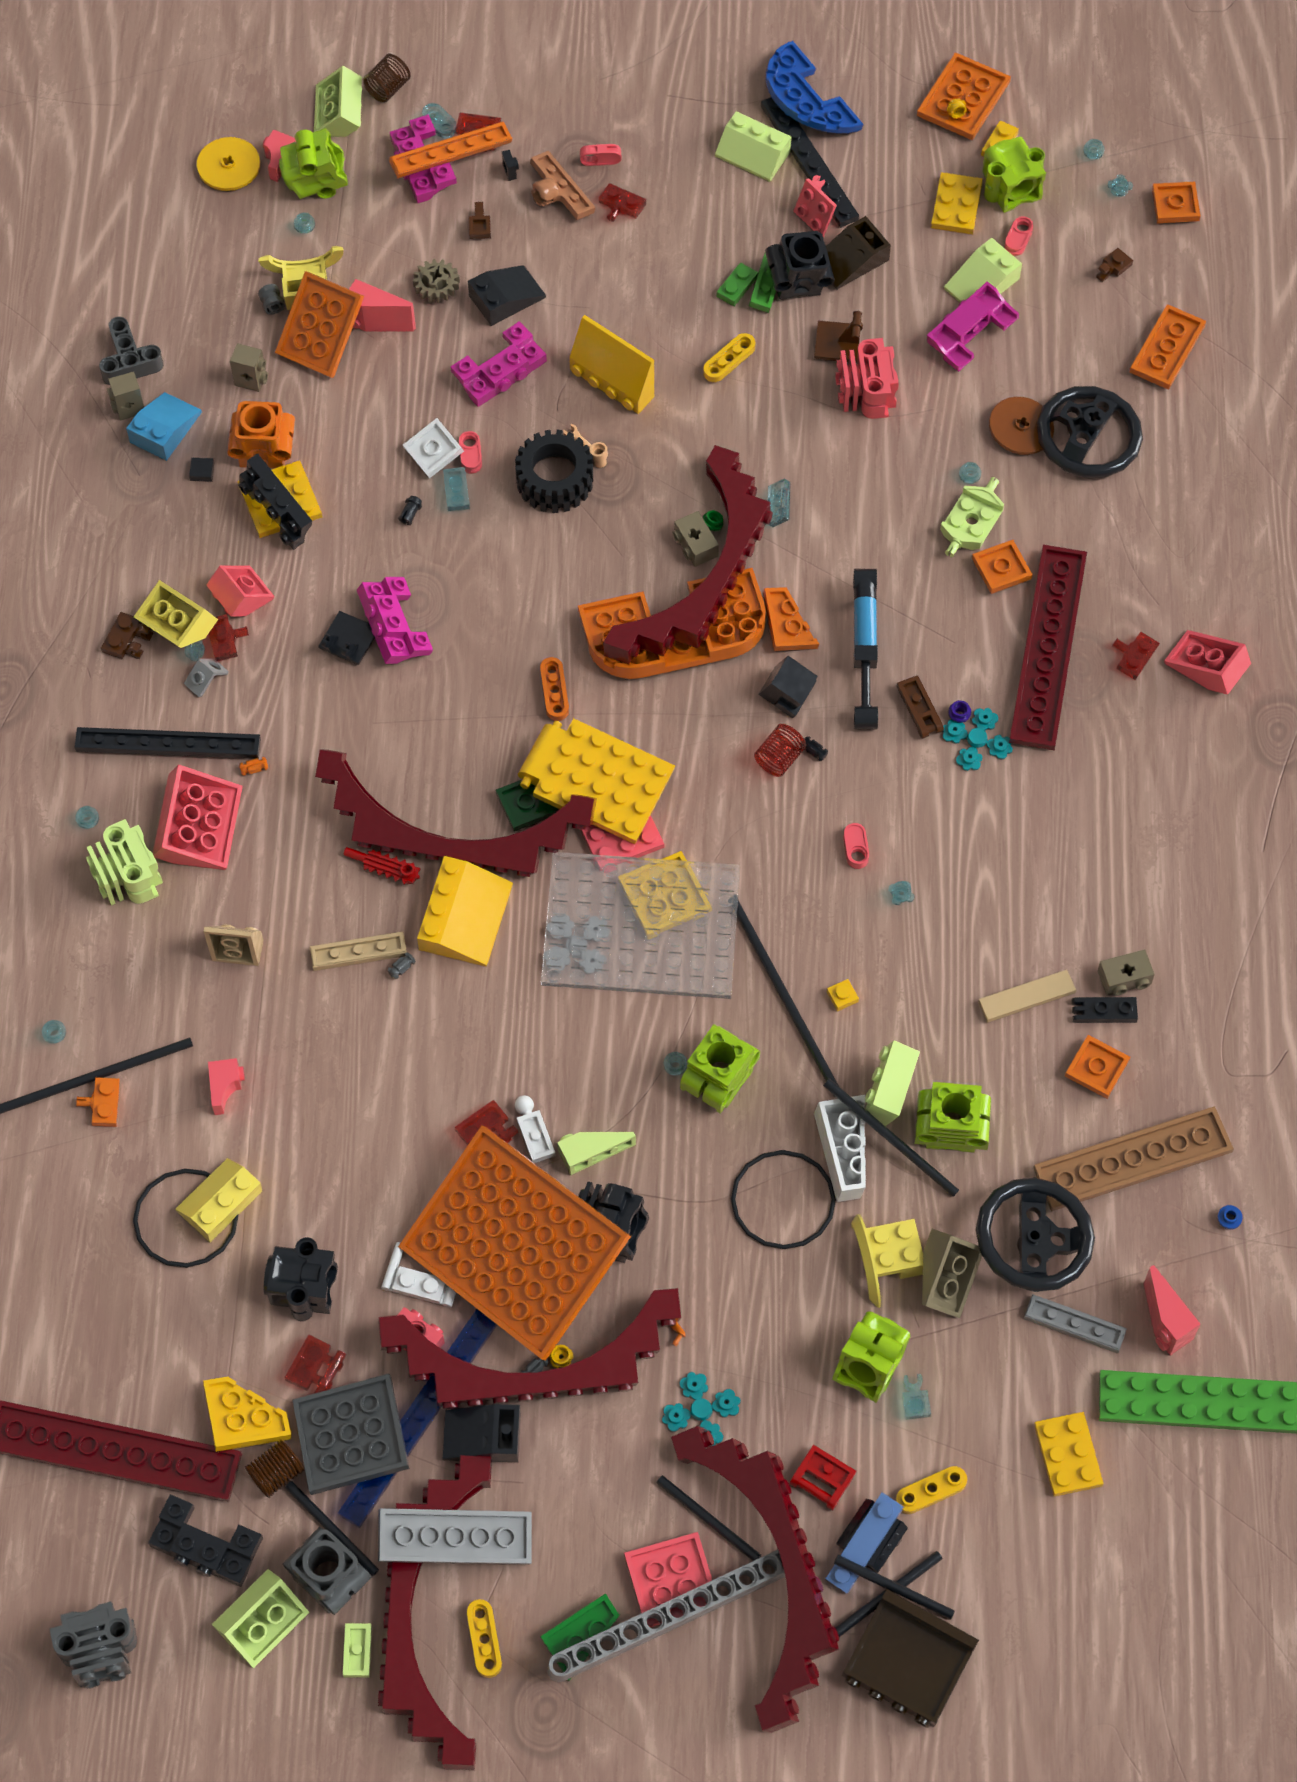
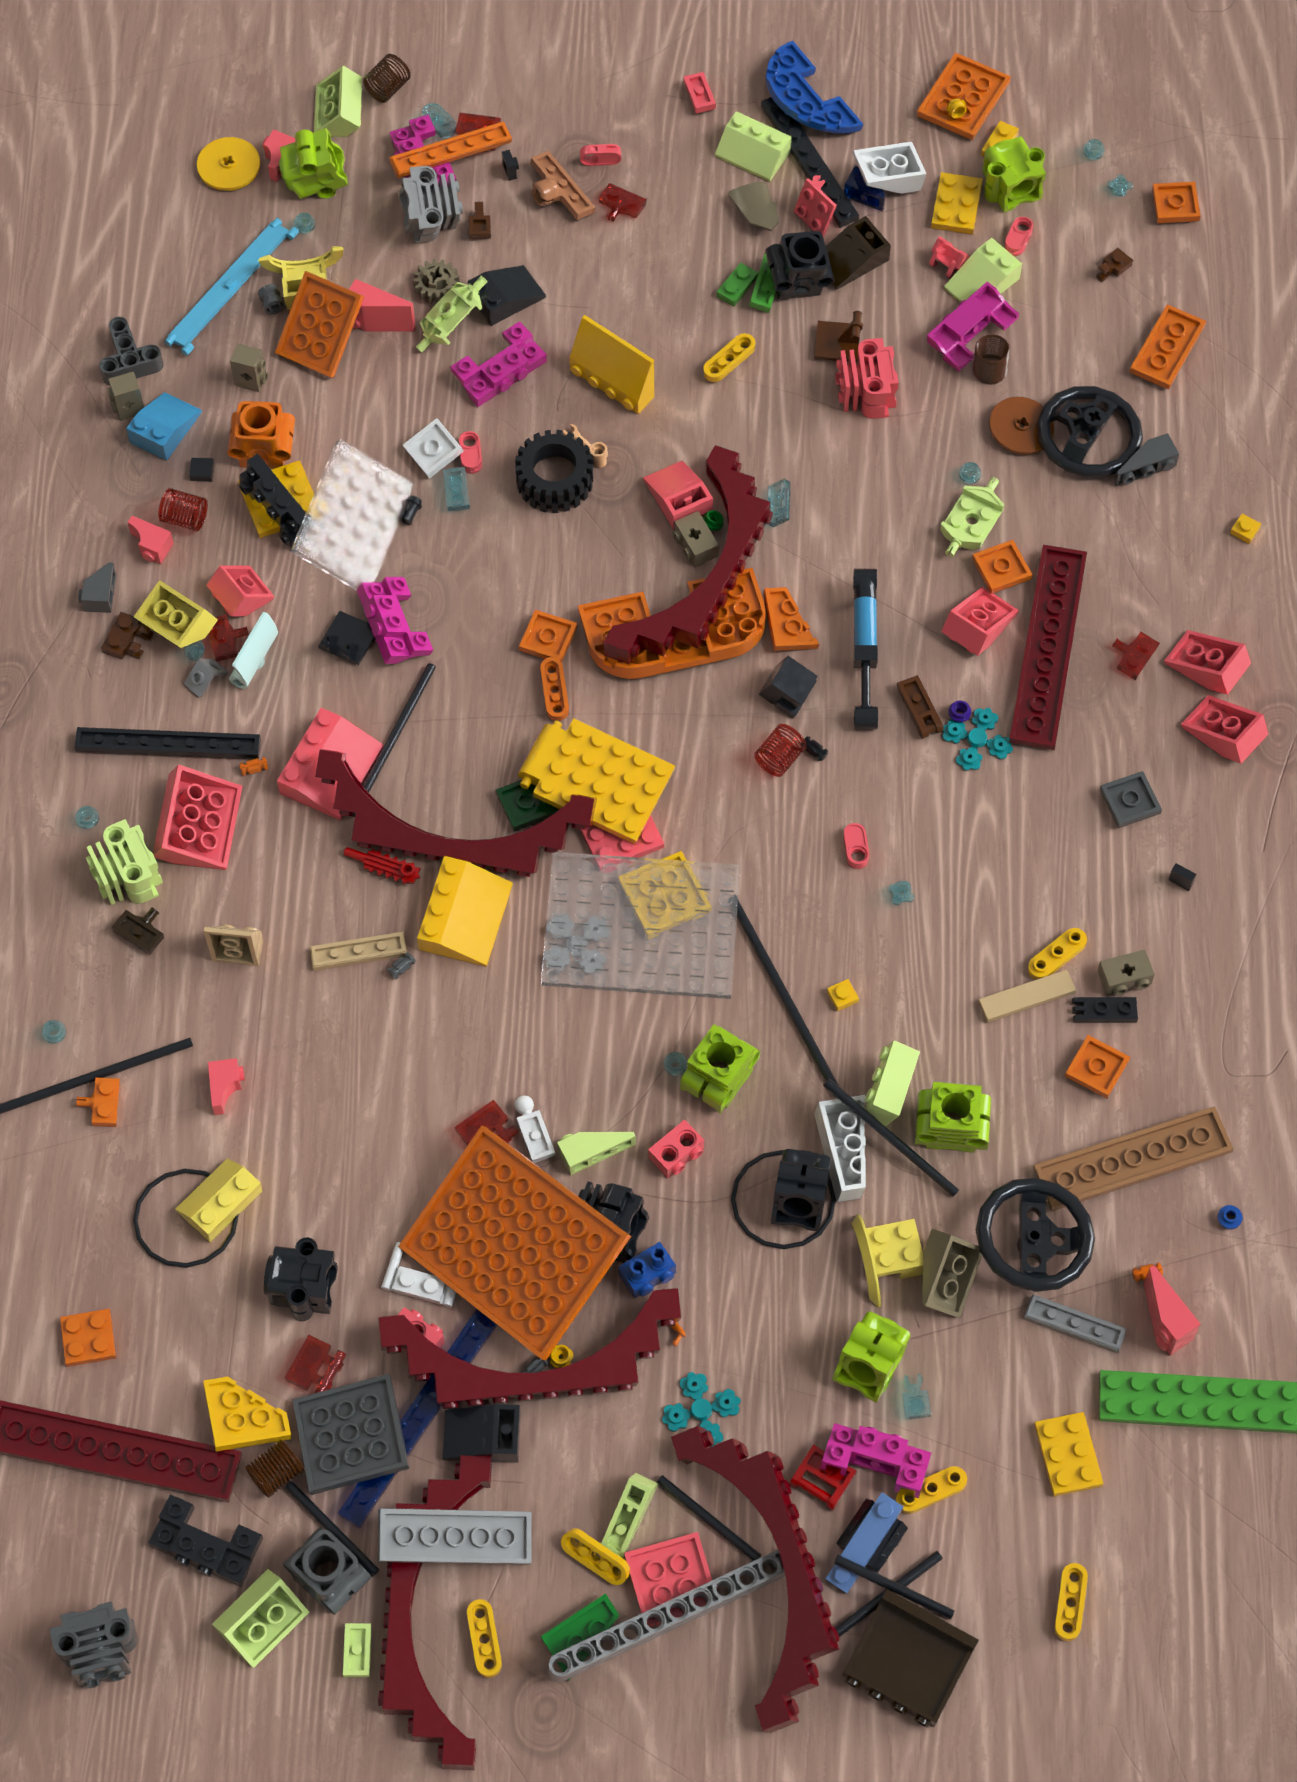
(88, 1337): none -> orange plate
(99, 590): none -> dark grey slope
(139, 930): none -> dark brown plate
(154, 540): none -> coral arch
(171, 508): none -> clear red piece
(228, 285): none -> medium azure piece
(253, 651): none -> light aqua panel
(330, 733): none -> coral slope
(352, 516): none -> clear plate
(399, 726): none -> black piece
(429, 203): none -> light grey piece
(440, 324): none -> yellowish green plate
(548, 636): none -> orange plate
(585, 1553): none -> yellow plate
(629, 1513): none -> yellowish green slope
(647, 1270): none -> blue brick
(671, 1145): none -> coral brick
(679, 492): none -> coral slope
(699, 92): none -> coral plate
(756, 205): none -> dark tan panel
(801, 1189): none -> black piece
(858, 191): none -> clear blue slope
(878, 1453): none -> dark pink bracket
(891, 167): none -> white slope
(947, 255): none -> coral piece
(978, 620): none -> coral slope
(983, 350): none -> reddish brown piece
(1052, 961): none -> yellow plate
(1071, 1591): none -> yellow plate
(1130, 799): none -> dark grey plate
(1141, 1273): none -> orange piece
(1154, 456): none -> dark grey slope
(1182, 877): none -> black tile
(1226, 728): none -> coral slope
(1245, 528): none -> yellow plate

